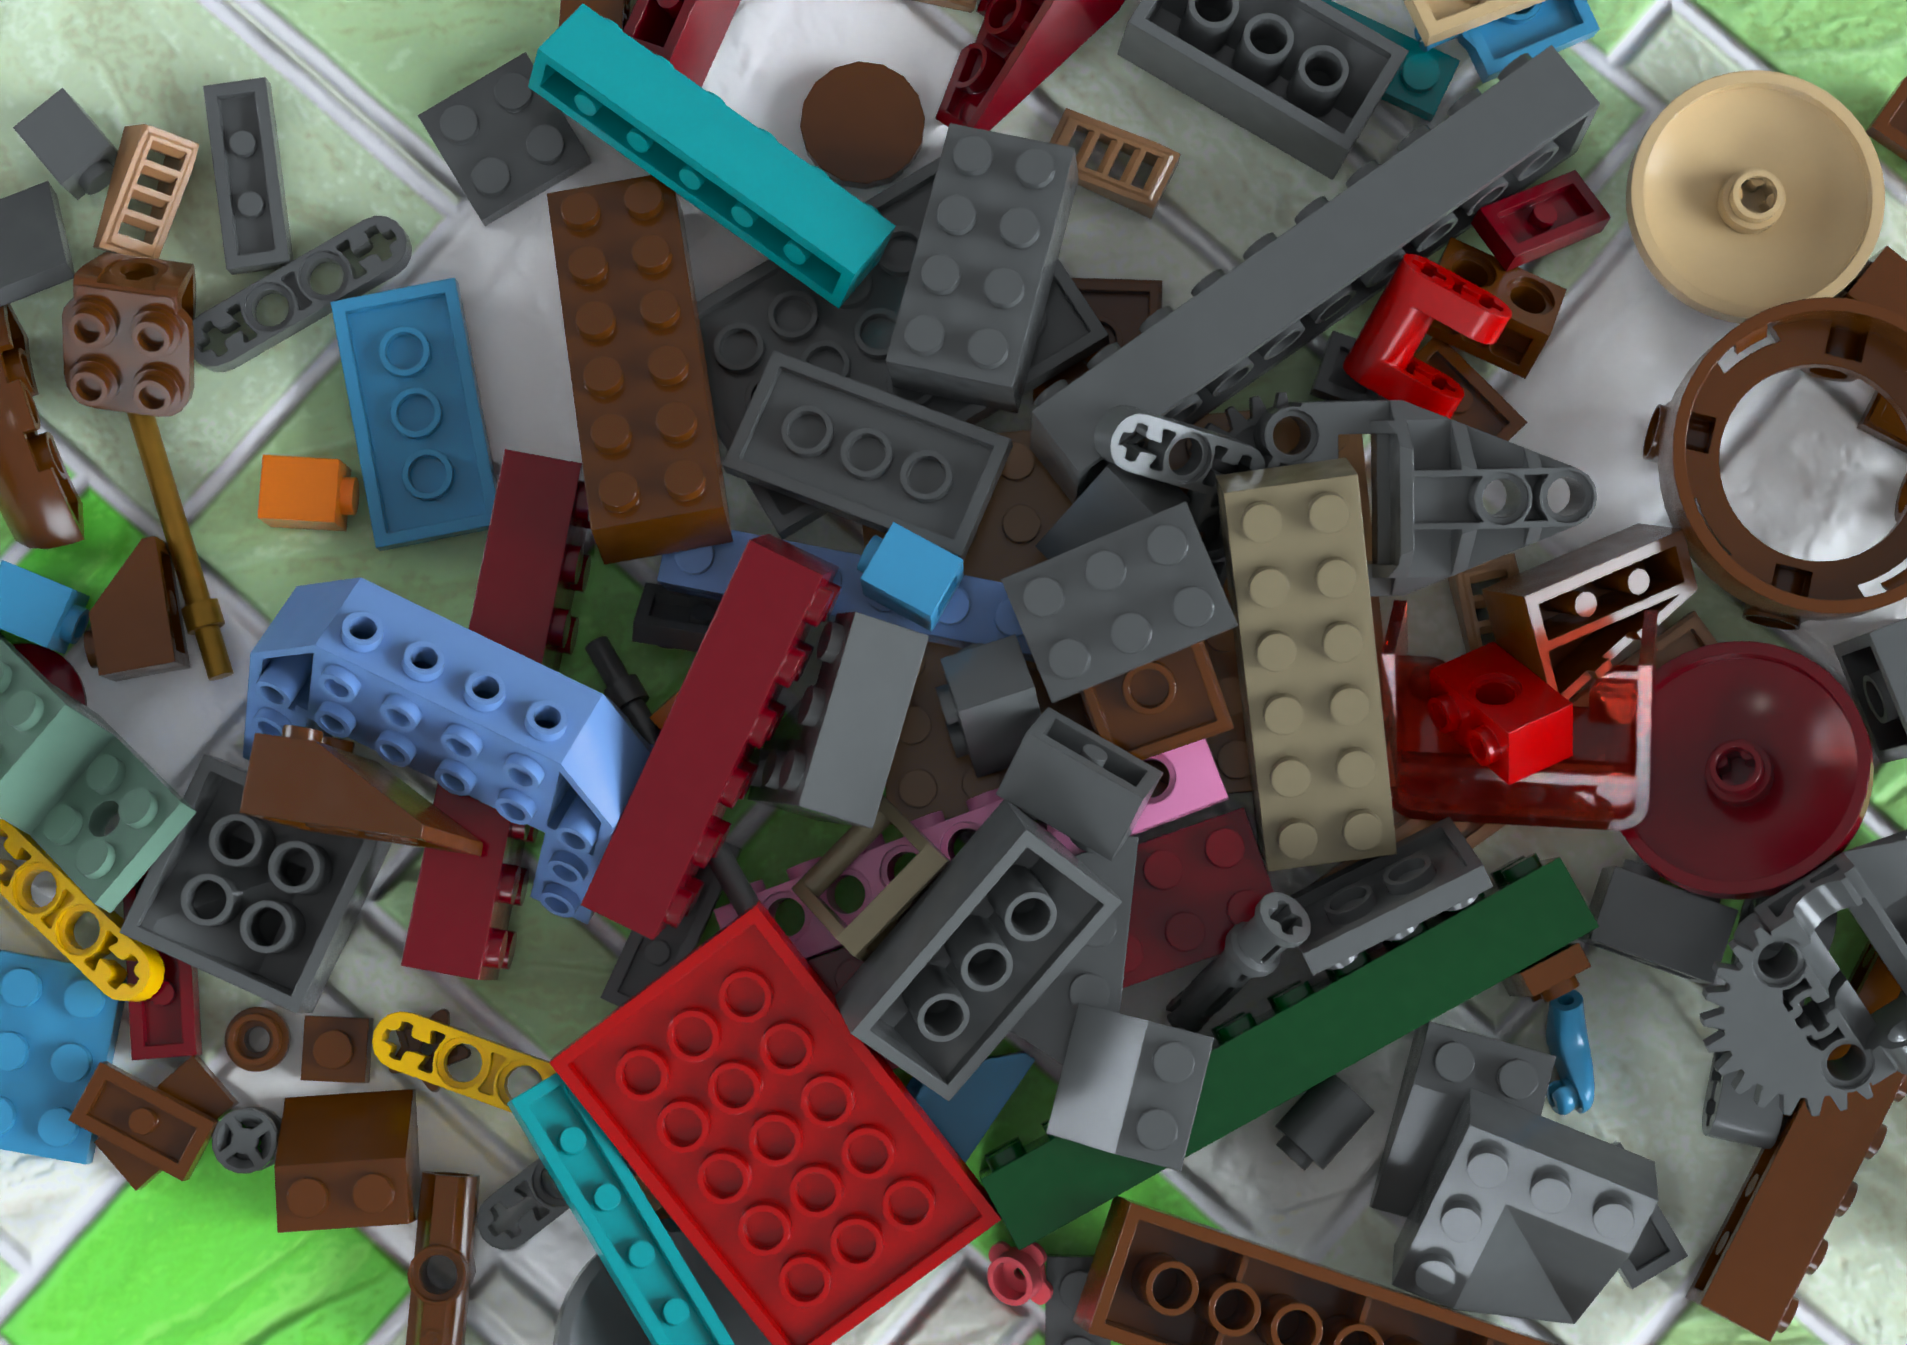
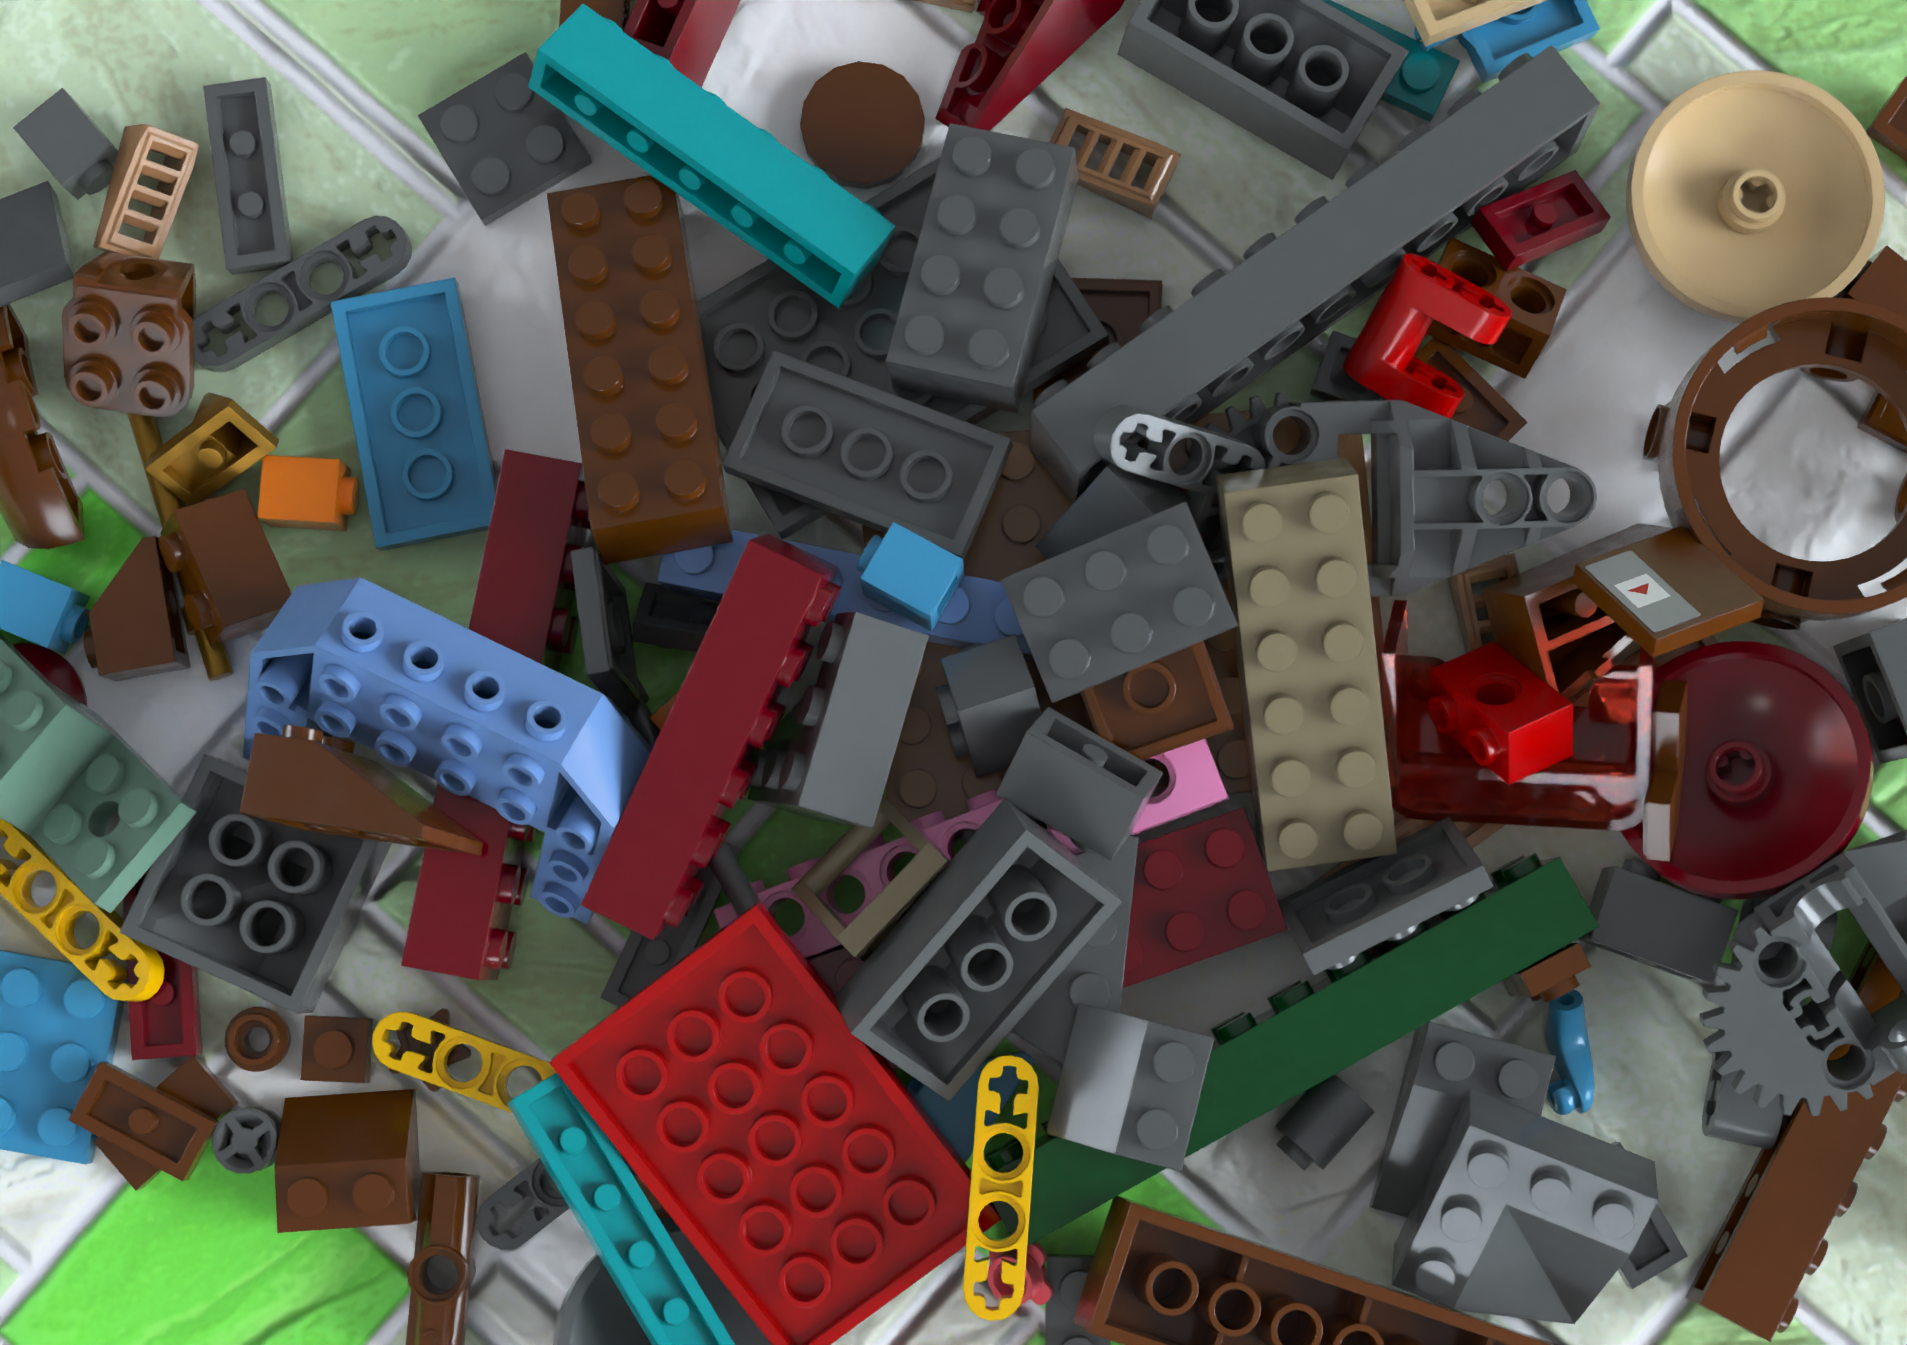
(210, 450): none -> pearl gold slope
(224, 567): none -> reddish brown brick
(605, 629): none -> dark grey tile
(991, 1186): none -> yellow beam
(1250, 952): dark grey pin -> none
(1664, 790): none -> reddish brown tile
(1667, 591): none -> reddish brown tile

